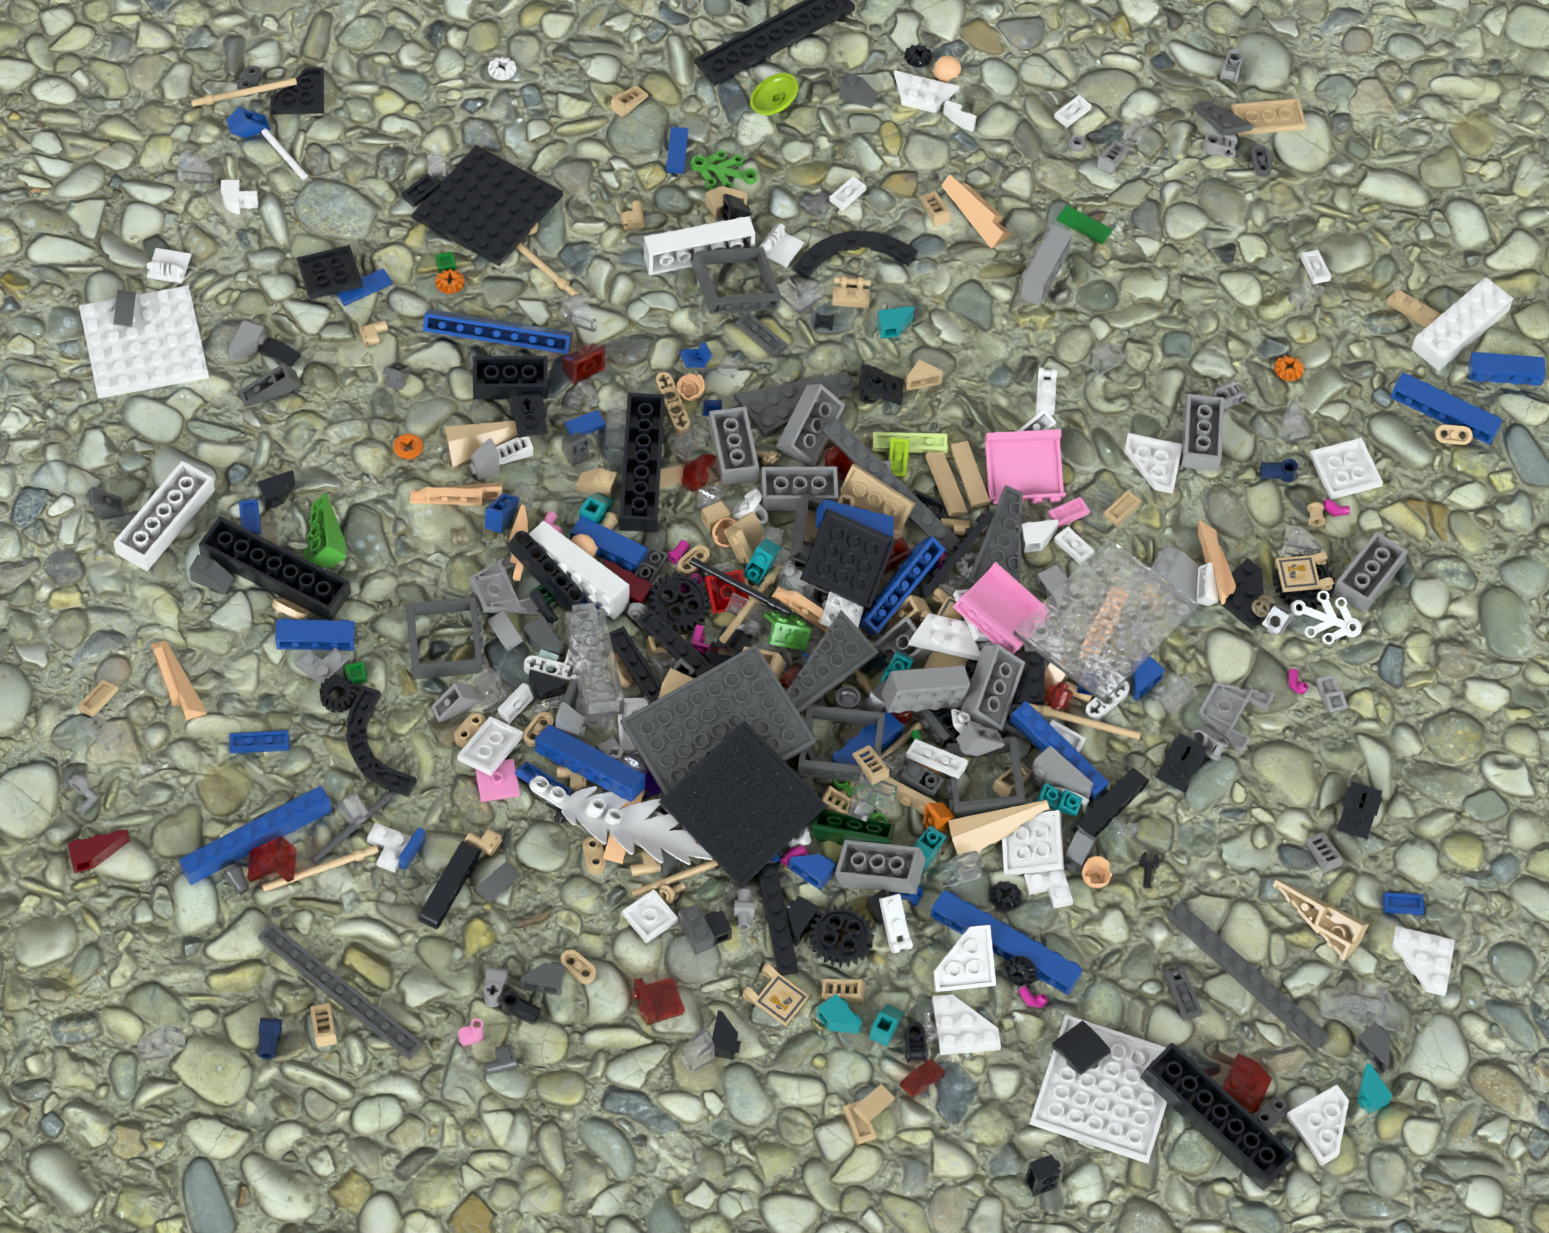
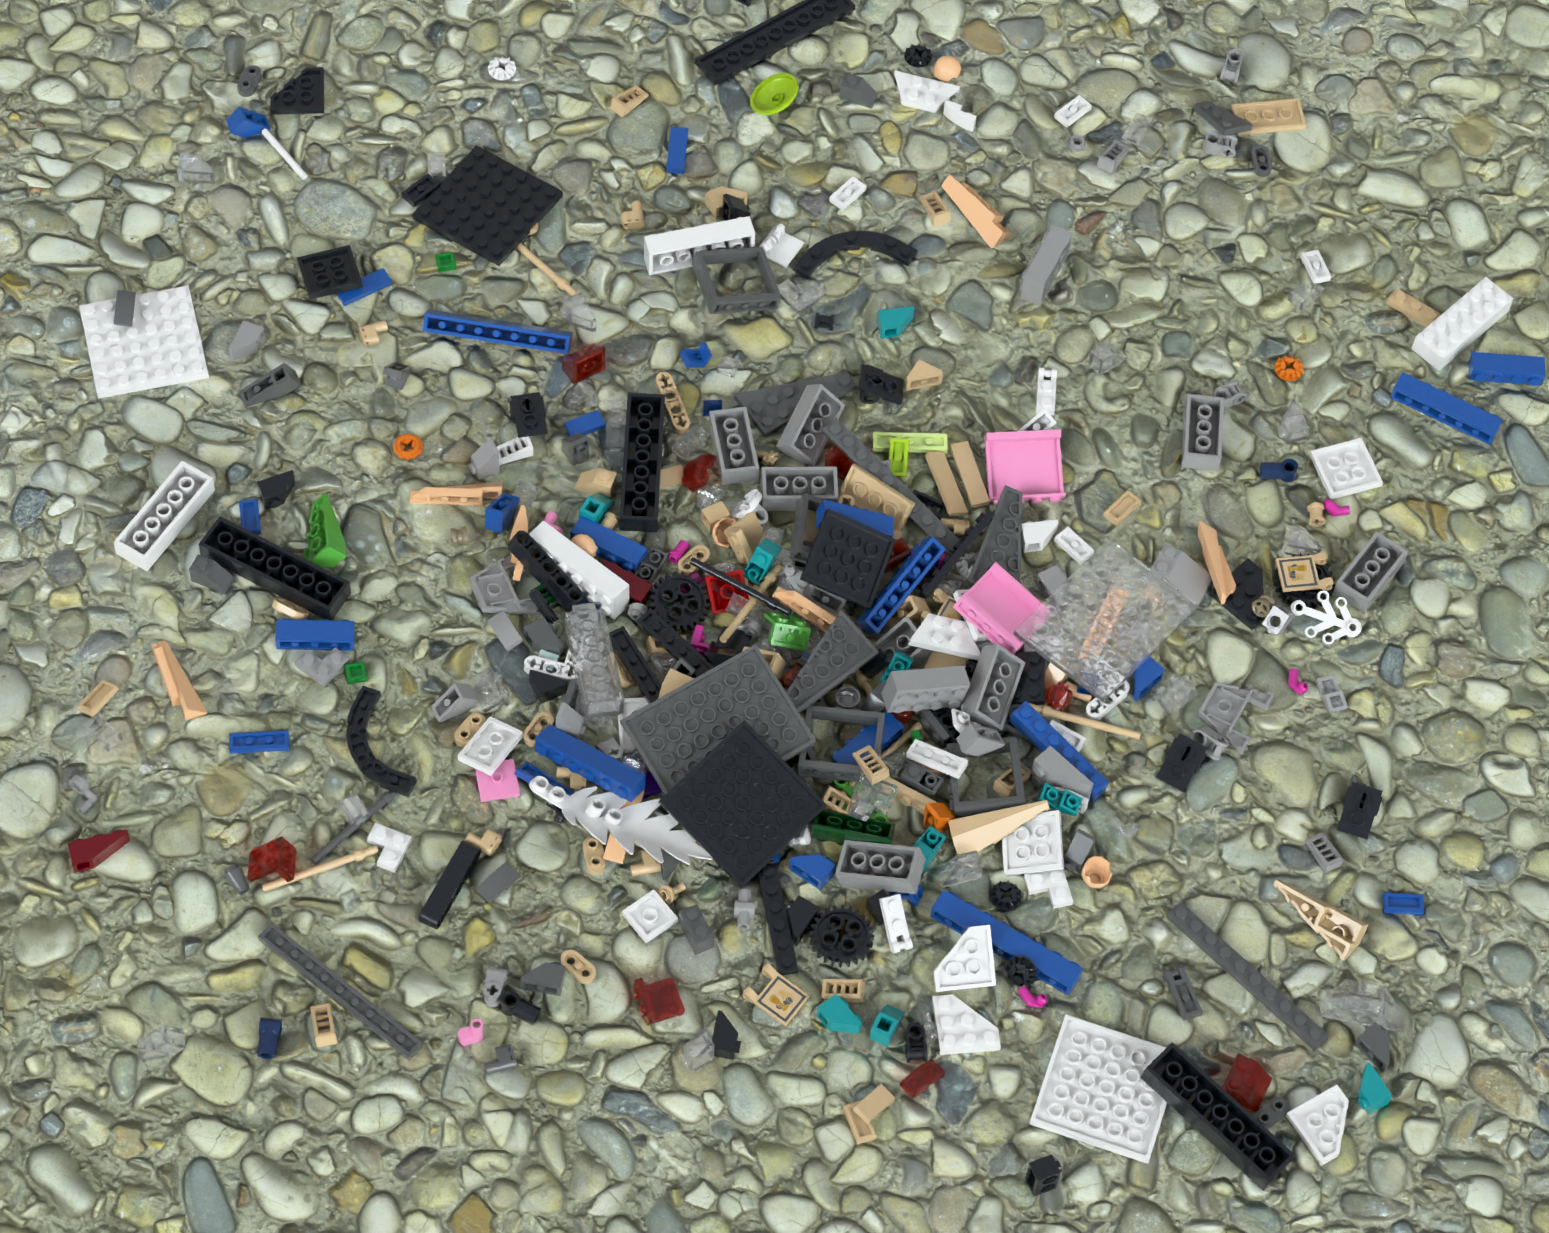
(105, 503): dark grey slope -> none
(168, 265): white hinge -> none
(210, 99): tan bar -> none
(234, 198): white brick -> none
(258, 832): blue brick -> none
(279, 352): black slope -> none
(337, 703): black tyre -> none
(412, 848): blue tile -> none
(448, 668): dark grey window -> none
(456, 284): orange gear -> none
(466, 439): tan wedge -> none
(509, 376): black brick -> none
(515, 703): white plate -> none
(546, 705): clear arm -> none
(674, 878): tan bar -> none
(691, 387): light nougat hair -> none
(719, 926): black brick -> none
(722, 169): bright green plant -> none
(761, 334): dark grey plate -> none
(793, 852): dark pink arm -> none
(835, 604): white hinge -> none
(851, 297): tan plate -> none
(1069, 512): bright pink plate -> none
(1081, 1047): black slope -> none
(1084, 224): green tile -> none
(1113, 803): black beam -> none
(1148, 867): black bar -> none
(1155, 460): white plate -> none
(1206, 585): white slope -> none
(1425, 957): white plate -> none
(1453, 434): tan plate -> none

